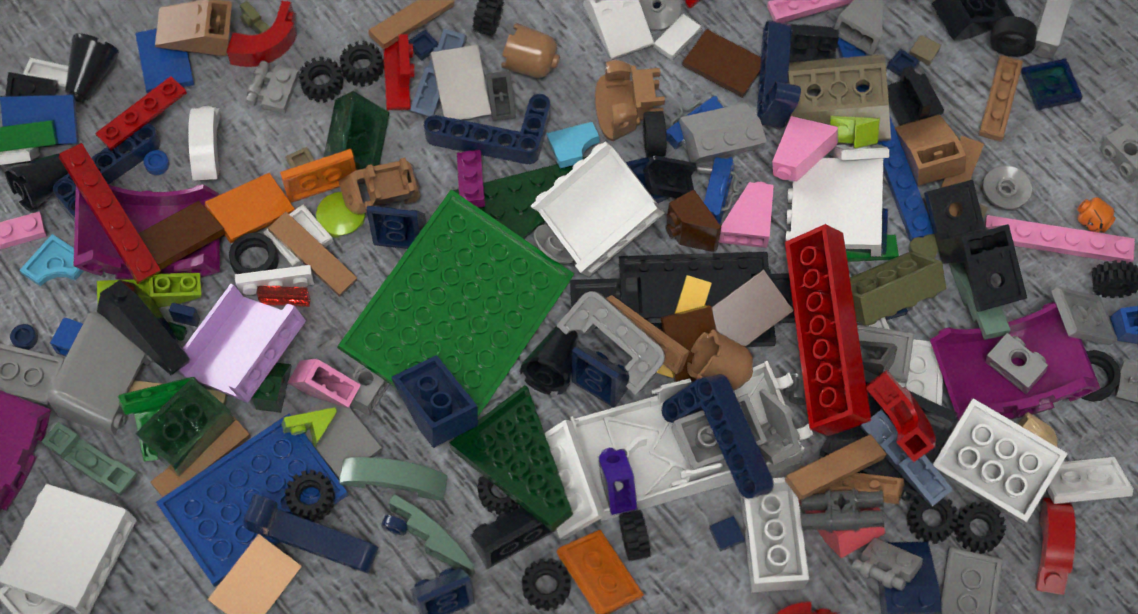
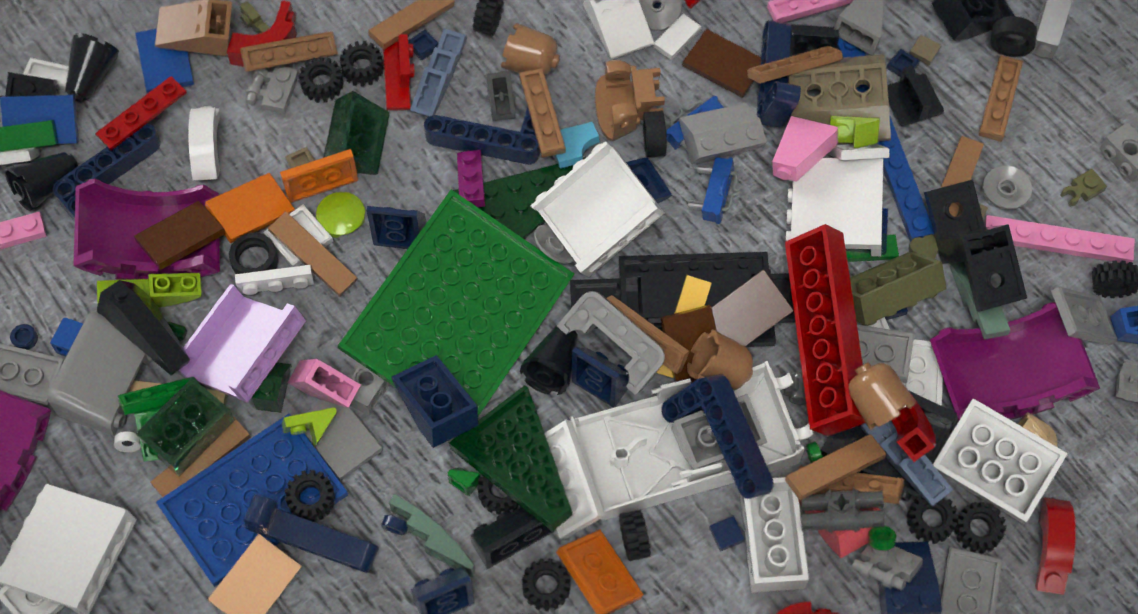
(51, 261): medium azure tile -> none
(88, 459): sand green slope -> none
(109, 213): red plate -> none
(126, 442): none -> white tile
(156, 162): blue tile -> none
(184, 314): dark blue tile -> none
(283, 295): clear red tile -> none
(288, 51): none -> medium nougat tile
(384, 185): medium nougat piece -> none
(393, 474): sand green slope -> none
(461, 83): light grey tile -> none
(463, 480): none -> green slope
(542, 113): none -> medium nougat tile
(614, 468): dark purple torso -> none
(669, 176): black bracket -> none
(692, 223): reddish brown slope -> none
(750, 217): bright pink slope -> none
(779, 430): light grey bracket -> none
(794, 64): none -> medium nougat tile
(813, 452): none -> green tile
(877, 356): dark grey slope -> none
(879, 394): none -> medium nougat cylinder
(882, 538): none -> green tile
(931, 149): medium nougat slope -> none
(1023, 376): light grey brick -> none
(1051, 84): tile -> none
(1085, 186): none -> olive plate
(1089, 481): white tile -> none
(1096, 215): orange head -> none
(1112, 370): black tyre -> none

